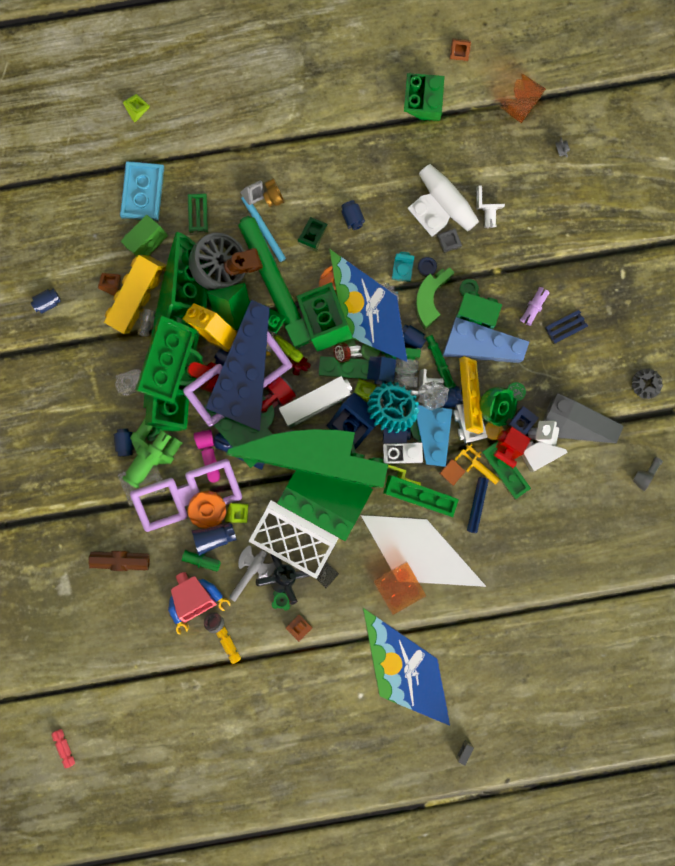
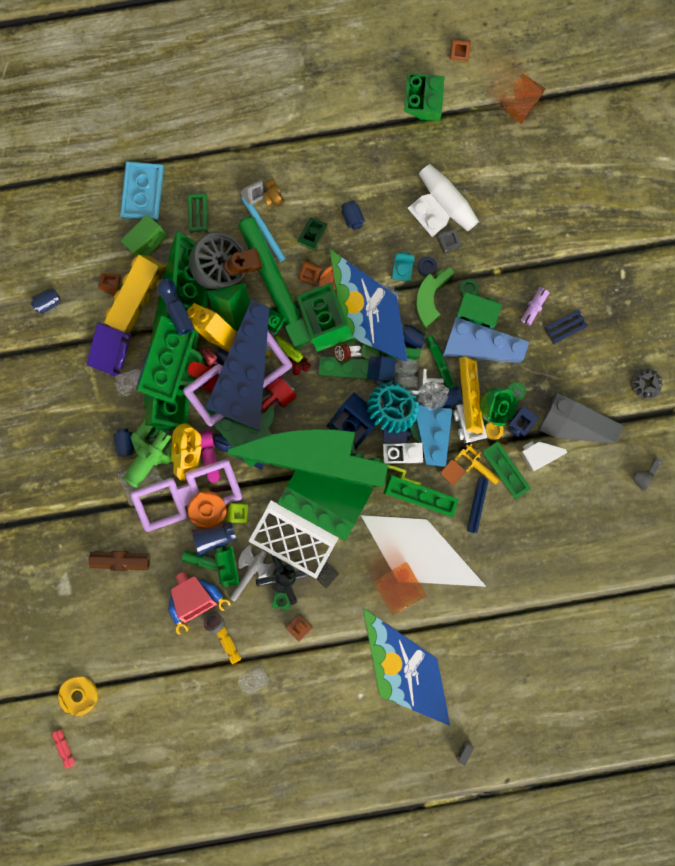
(81, 684): none -> yellow tile
(108, 349): none -> dark purple piece
(135, 107): lime slope -> none
(146, 321): clear cone -> none
(175, 308): none -> dark blue piece
(185, 450): none -> yellow piece
(209, 356): none -> coral axle
(226, 558): none -> green hinge
(253, 680): none -> clear brick
(310, 272): none -> dark orange slope
(316, 401): white piece -> none
(364, 389): lime slope -> none
(490, 209): white bracket -> none
(512, 445): red brick -> none
(546, 432): white bracket -> none
(562, 147): dark grey plate -> none

